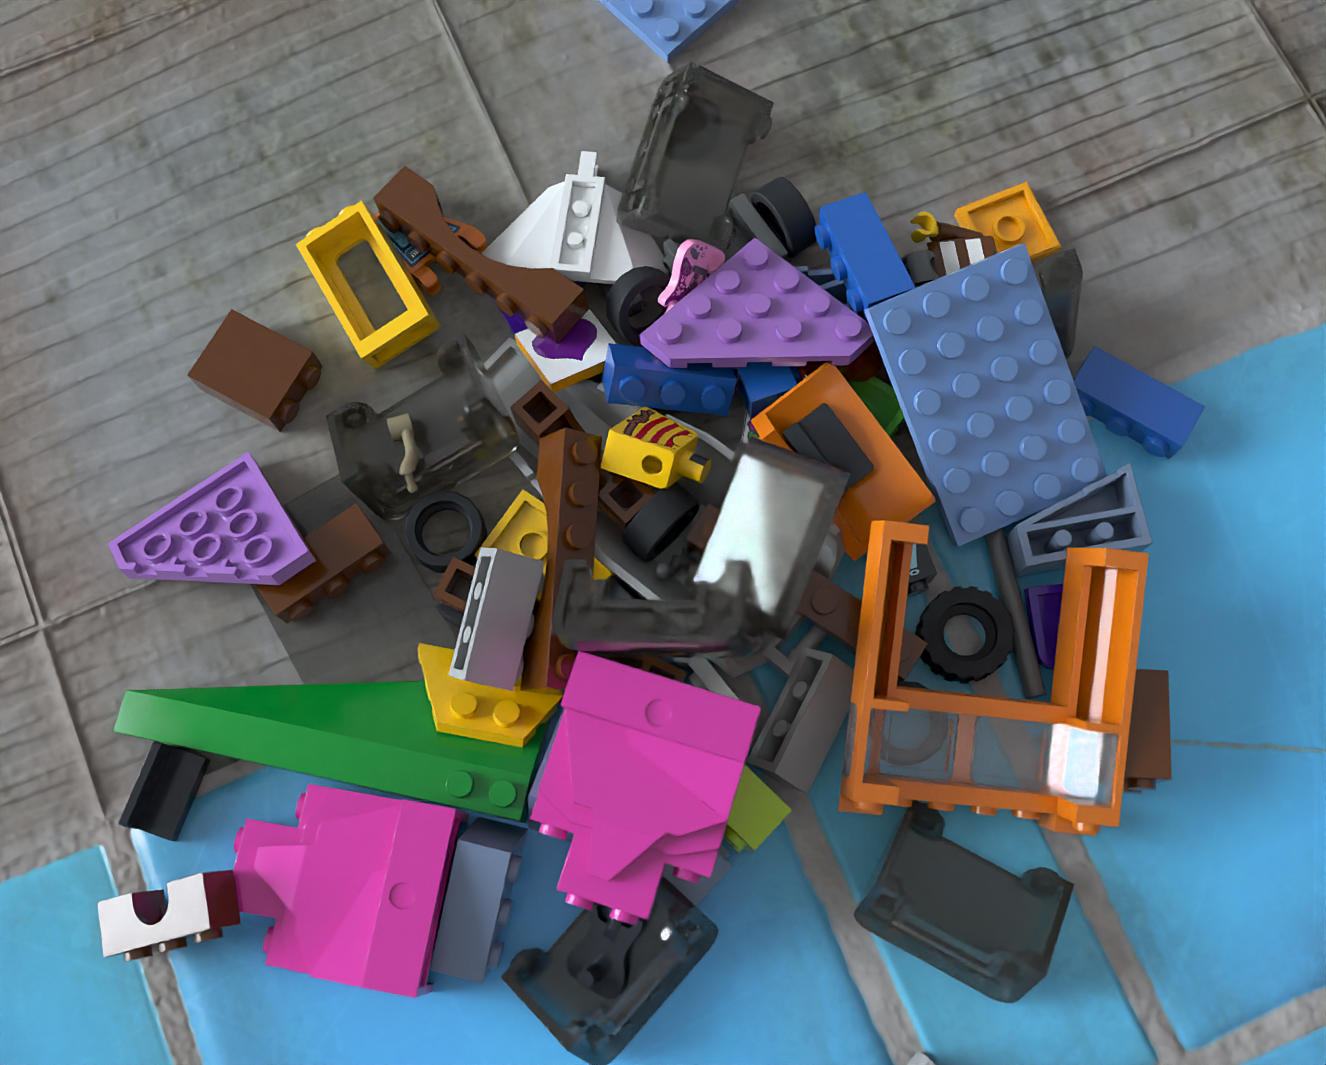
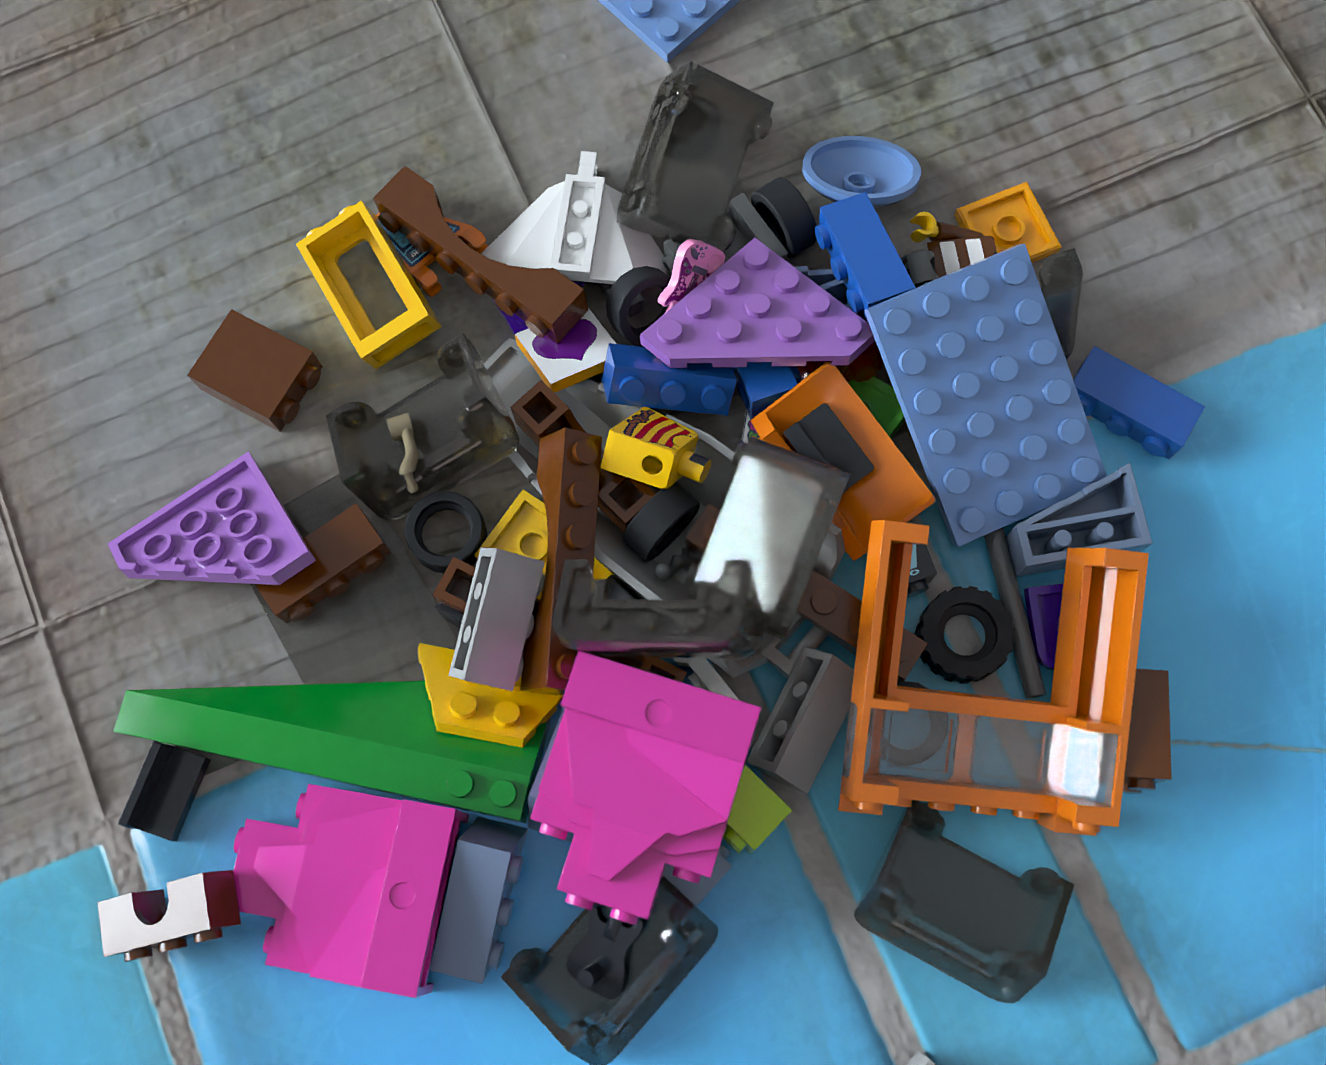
(859, 165): none -> medium blue dish

